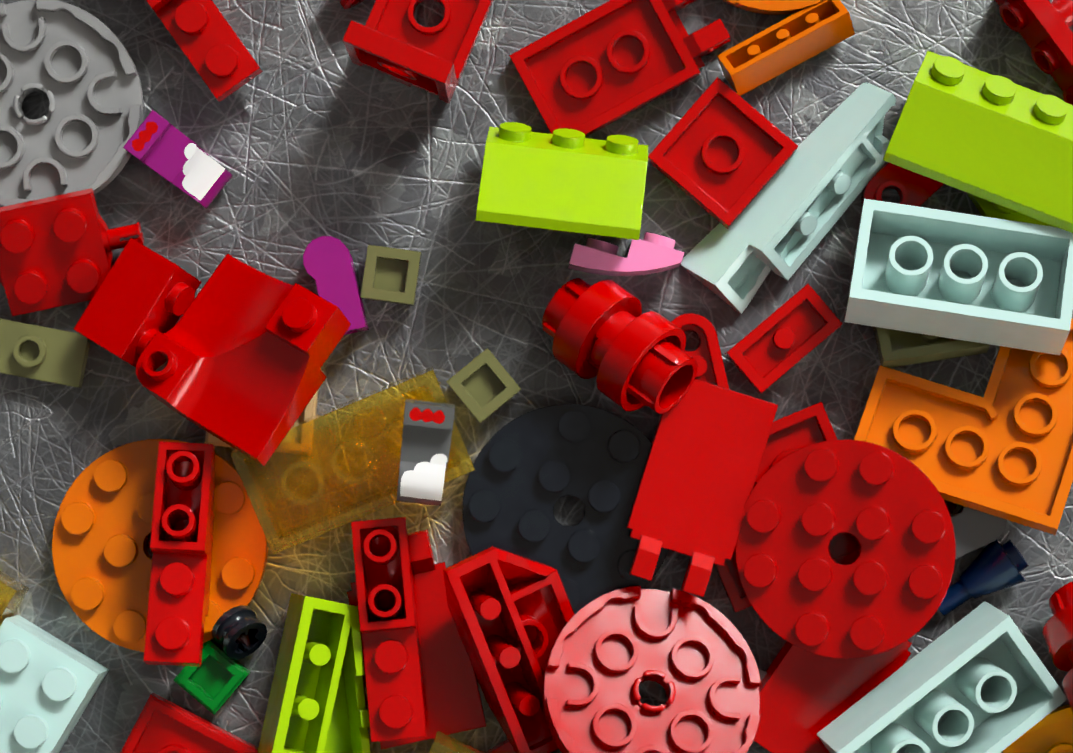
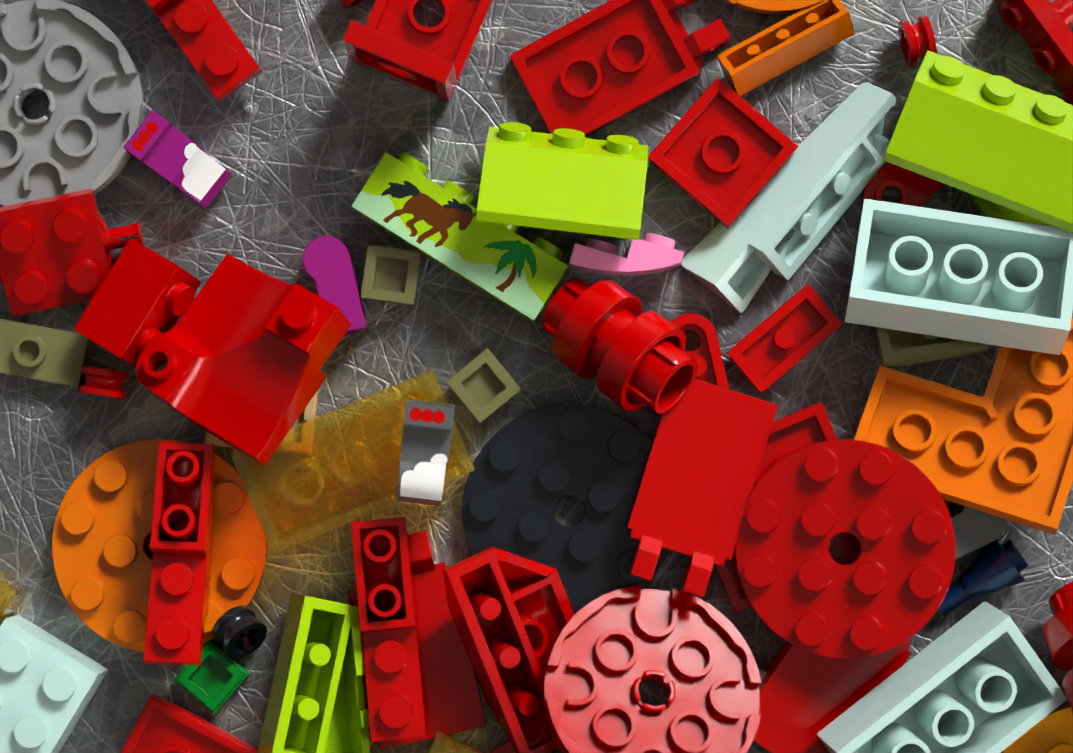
(103, 382): none -> red bush
(445, 230): none -> brick
(916, 40): none -> red bush

